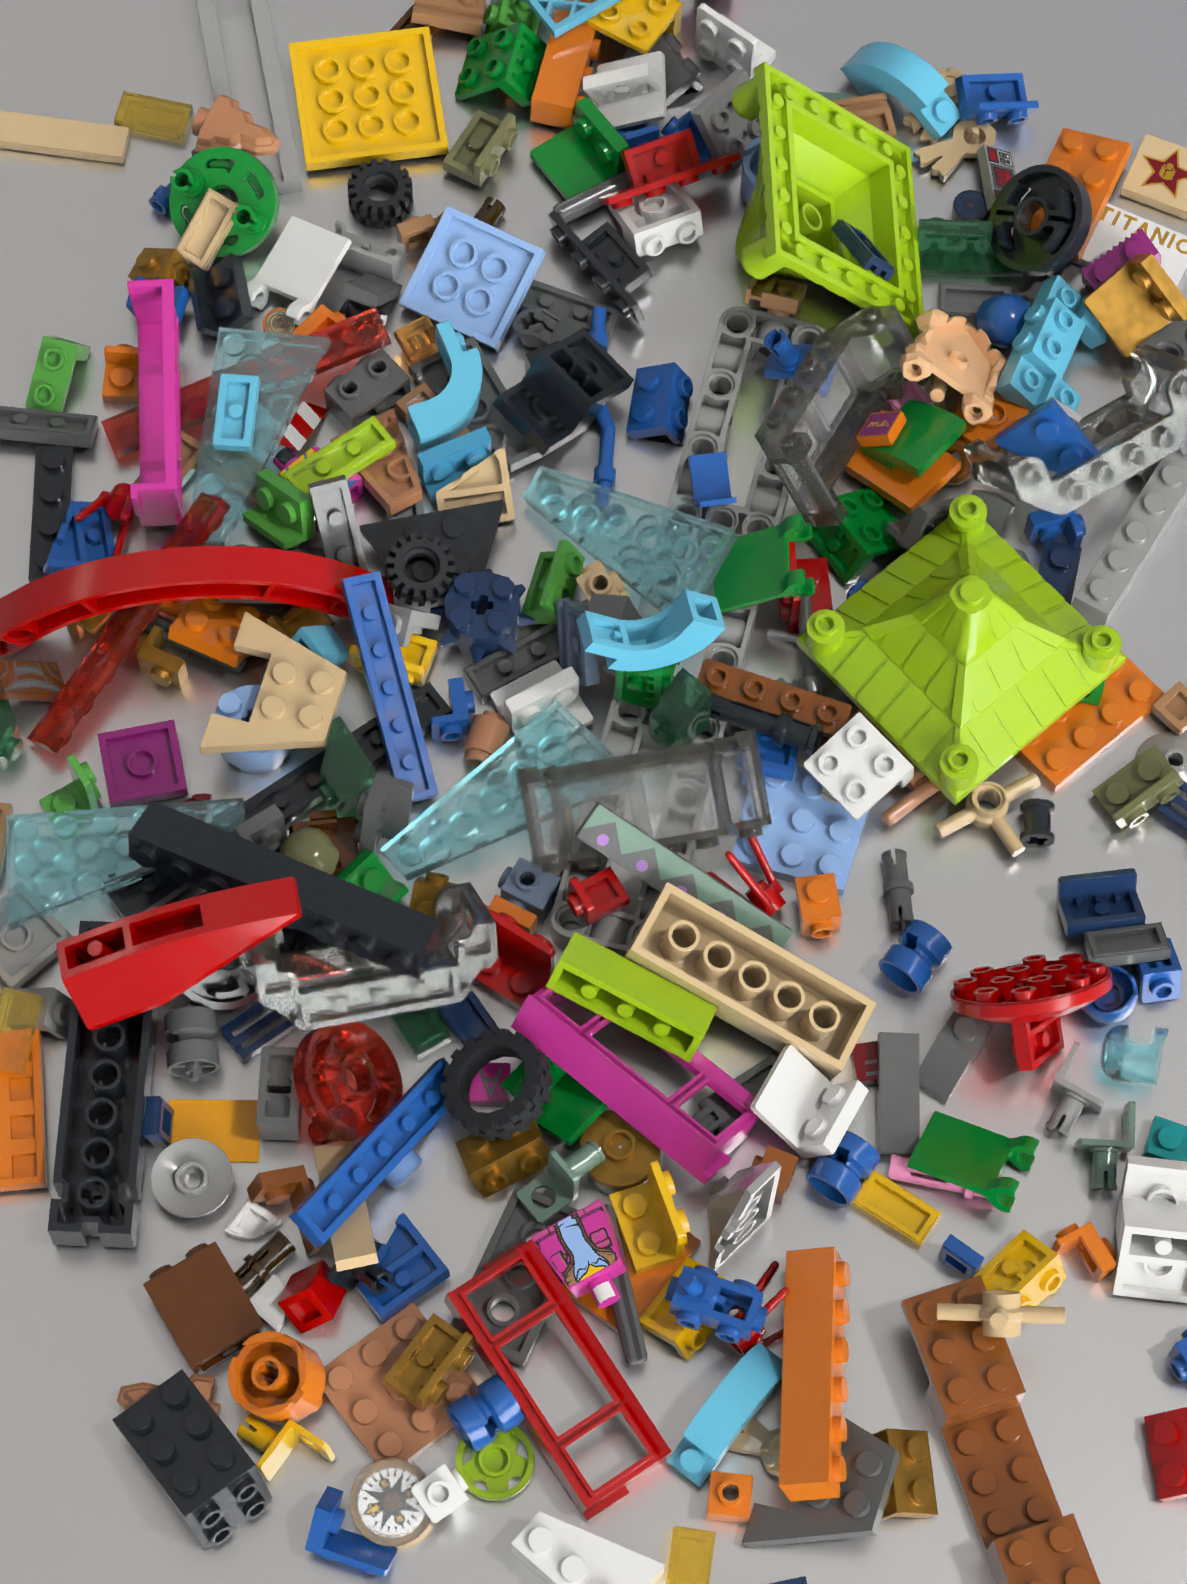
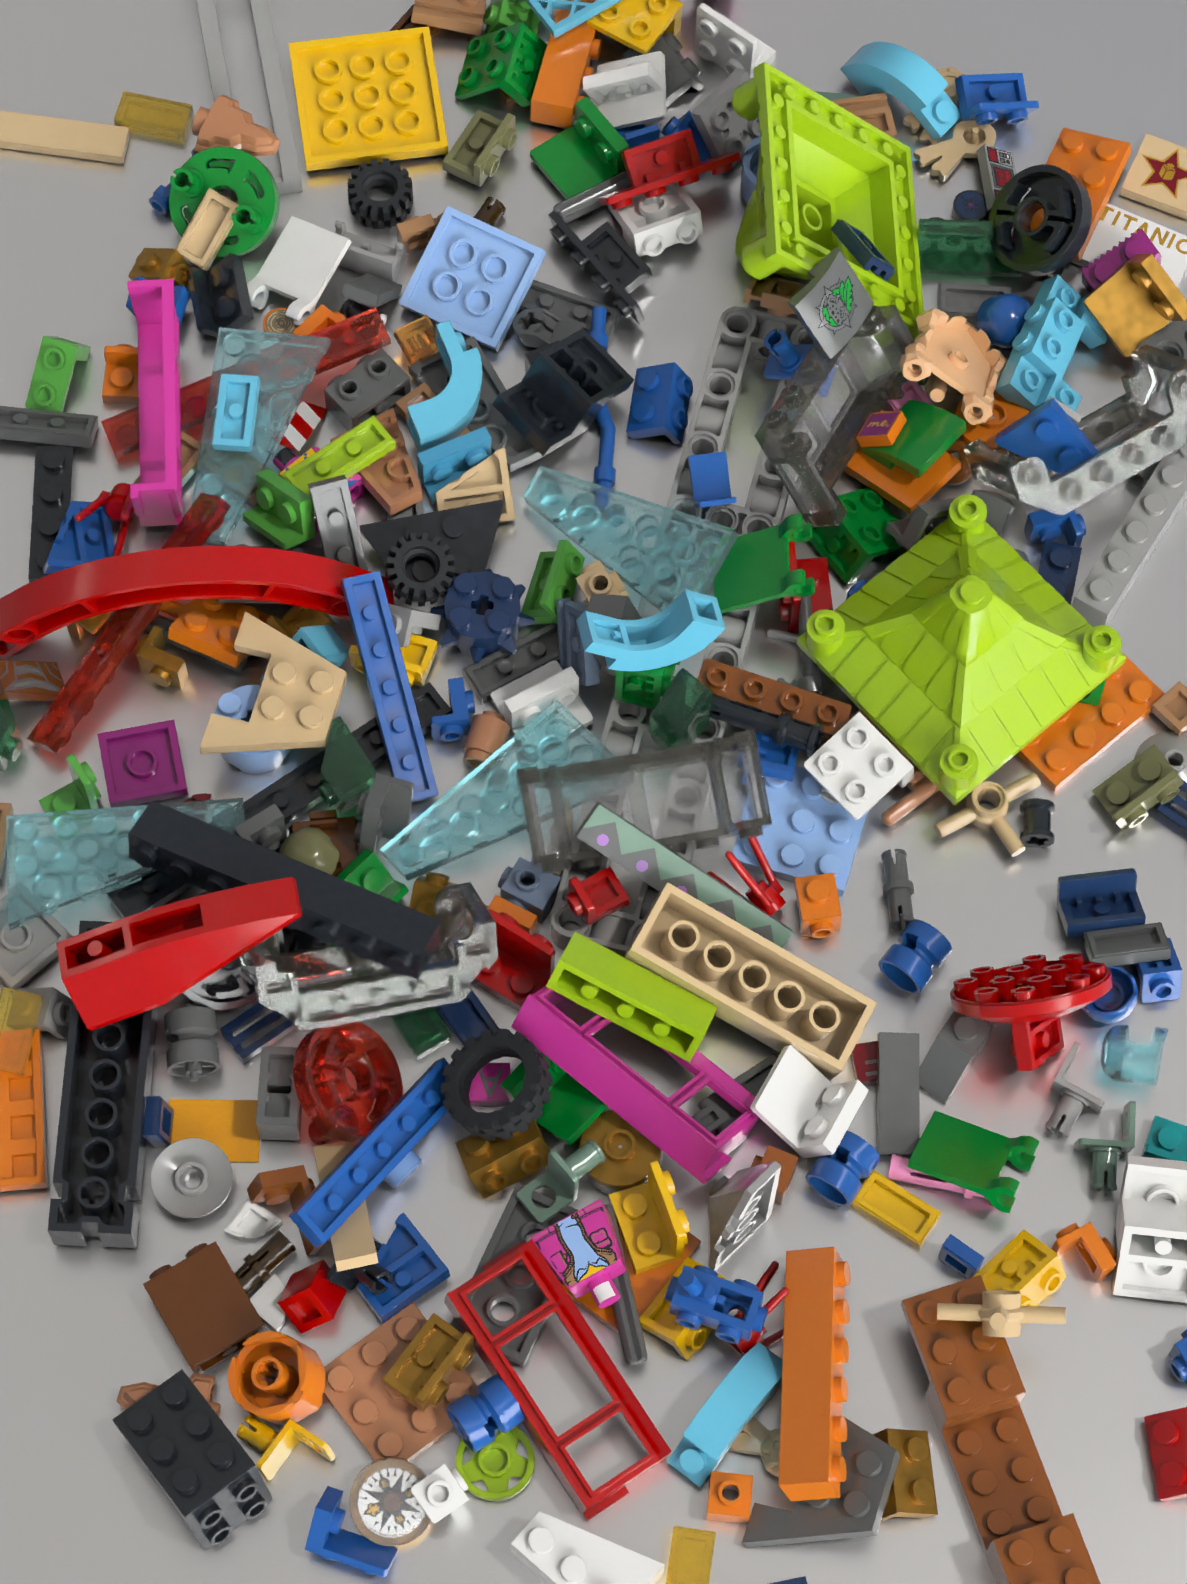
(832, 304): none -> slope

